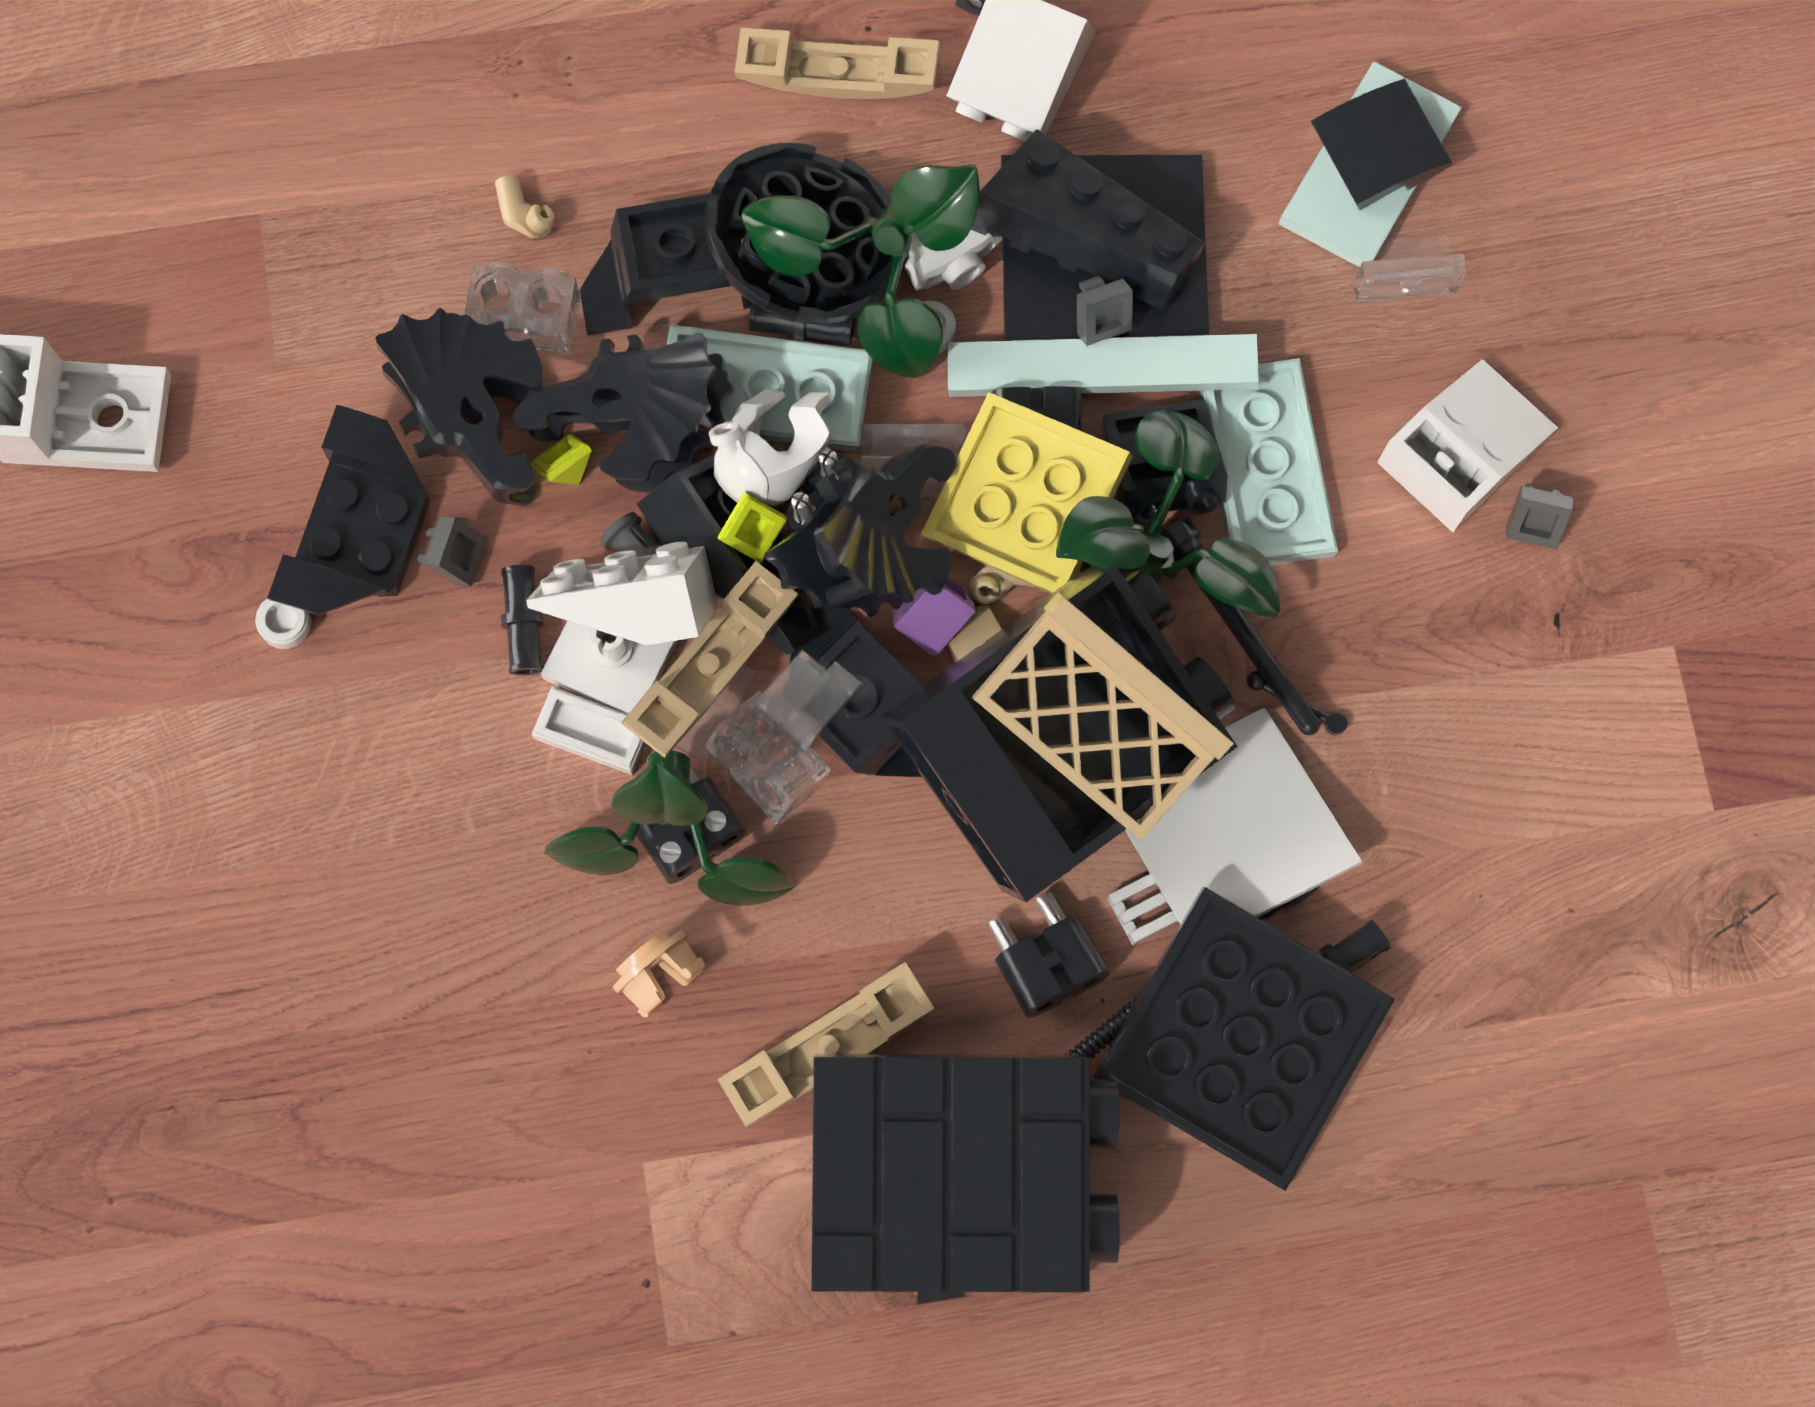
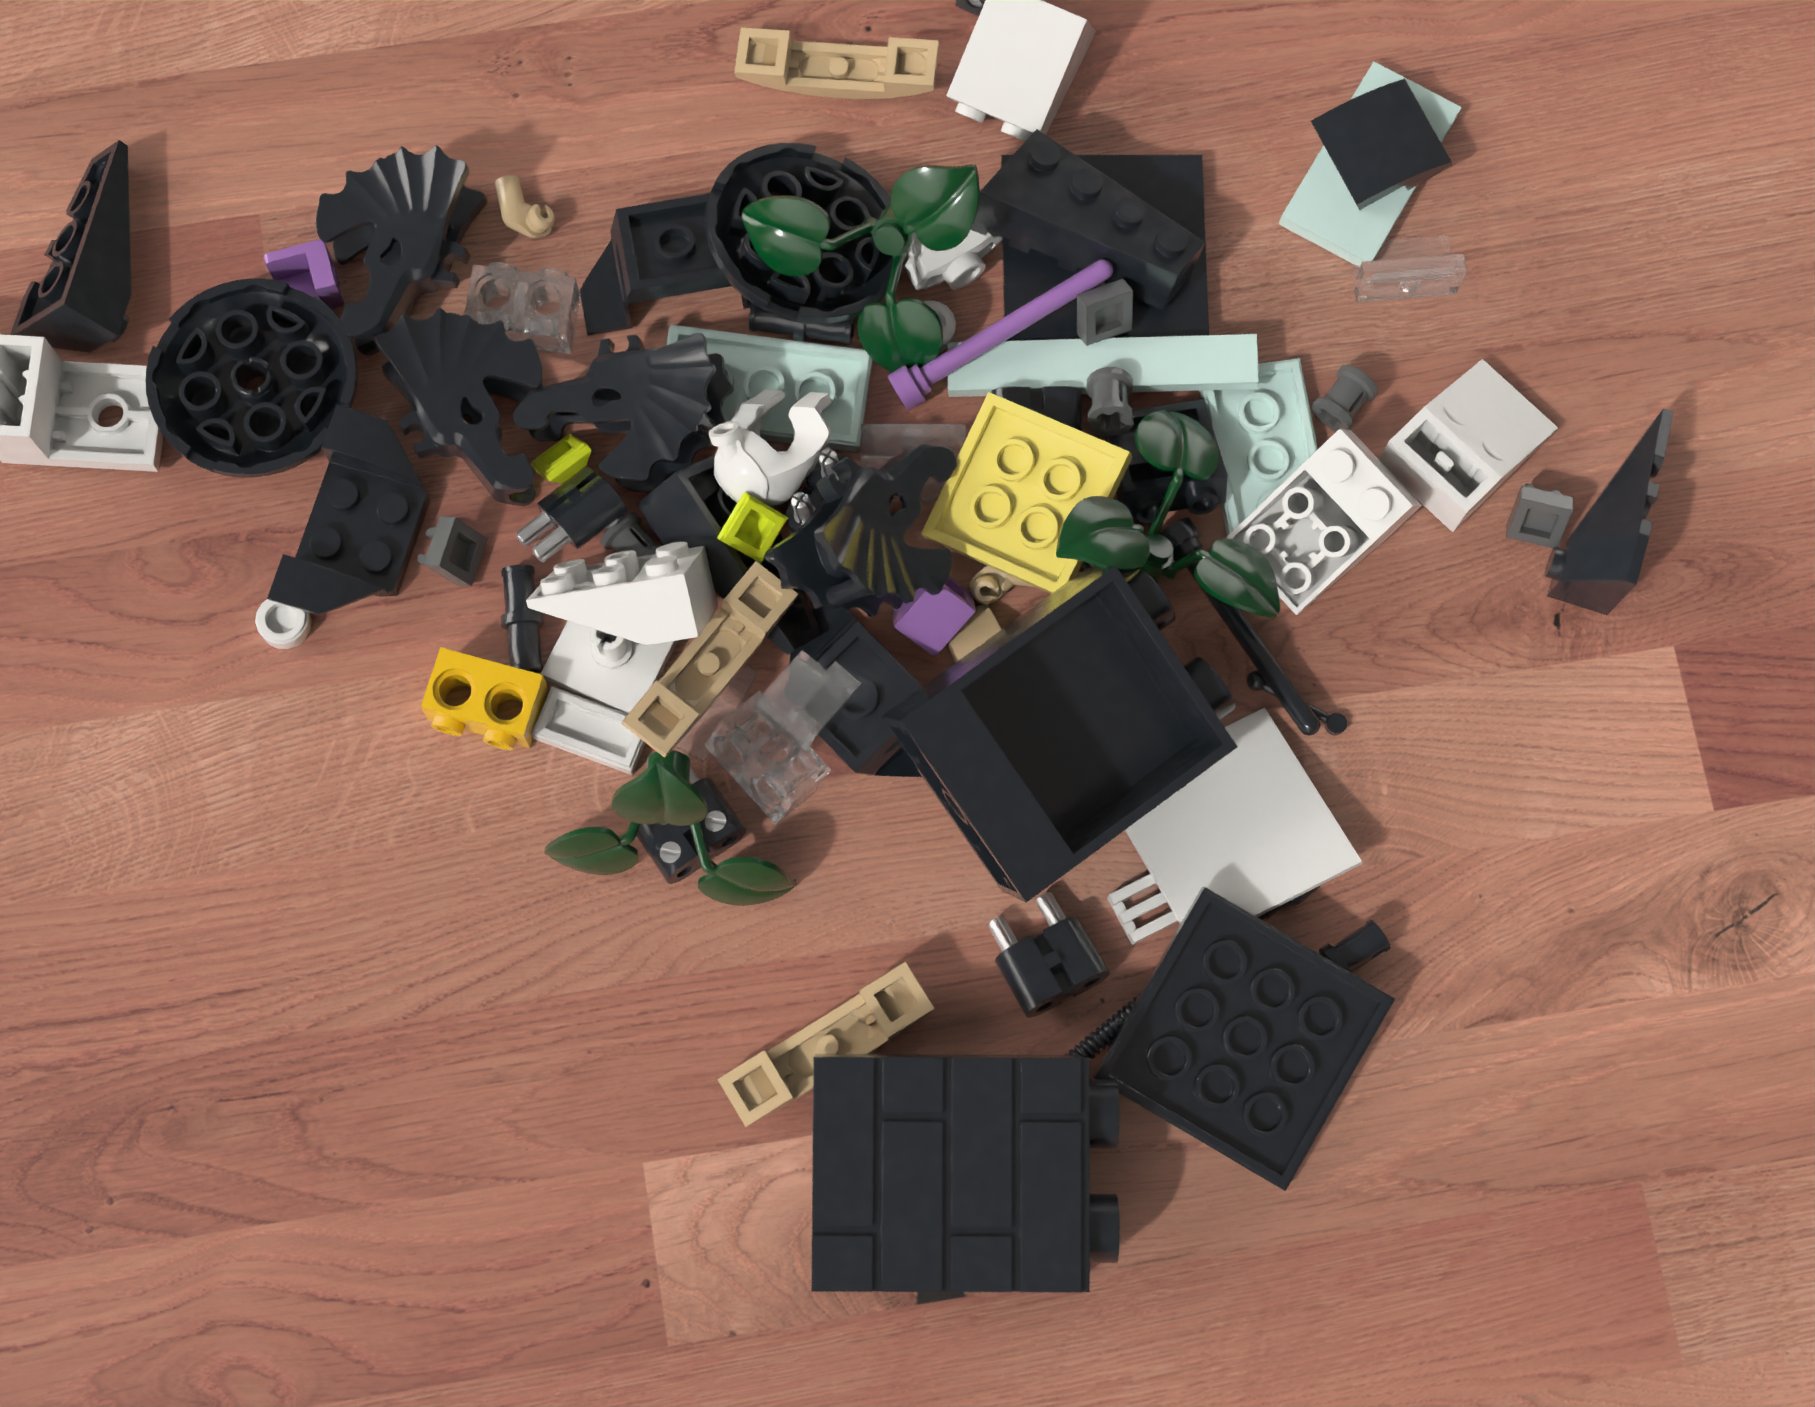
(90, 275): none -> black wedge
(224, 342): none -> black brick
(307, 269): none -> medium lavender panel
(411, 216): none -> black animal
(490, 687): none -> yellow brick
(576, 511): none -> black piece
(668, 952): light nougat piece -> none
(915, 382): none -> medium lavender piece
(1110, 409): none -> dark grey bush
(1131, 678): tan fence -> none
(1326, 518): none -> white slope
(1344, 398): none -> dark grey bush
(1610, 542): none -> black wedge

